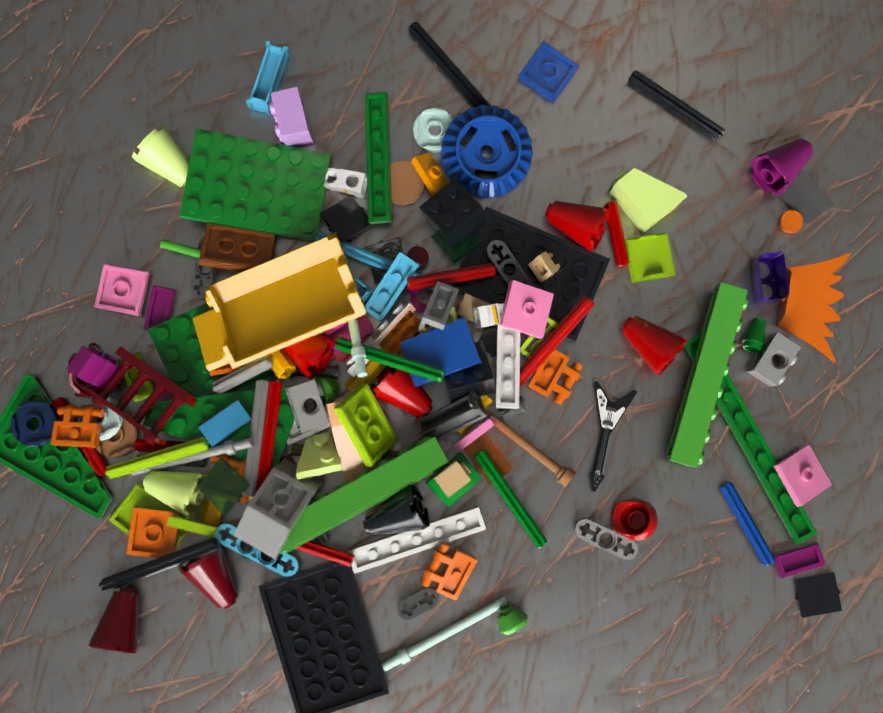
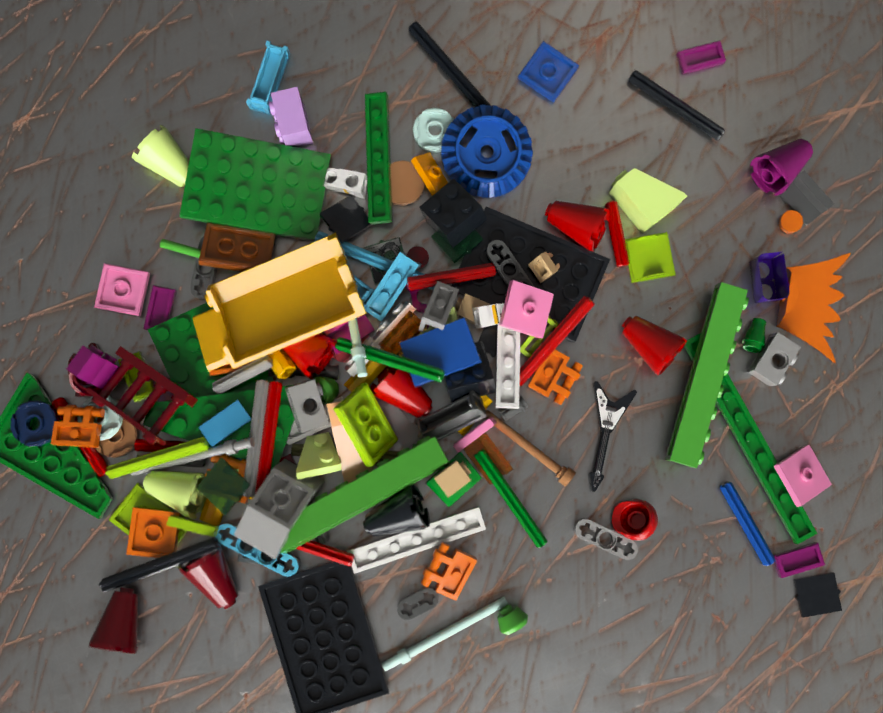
(701, 57): none -> magenta tile

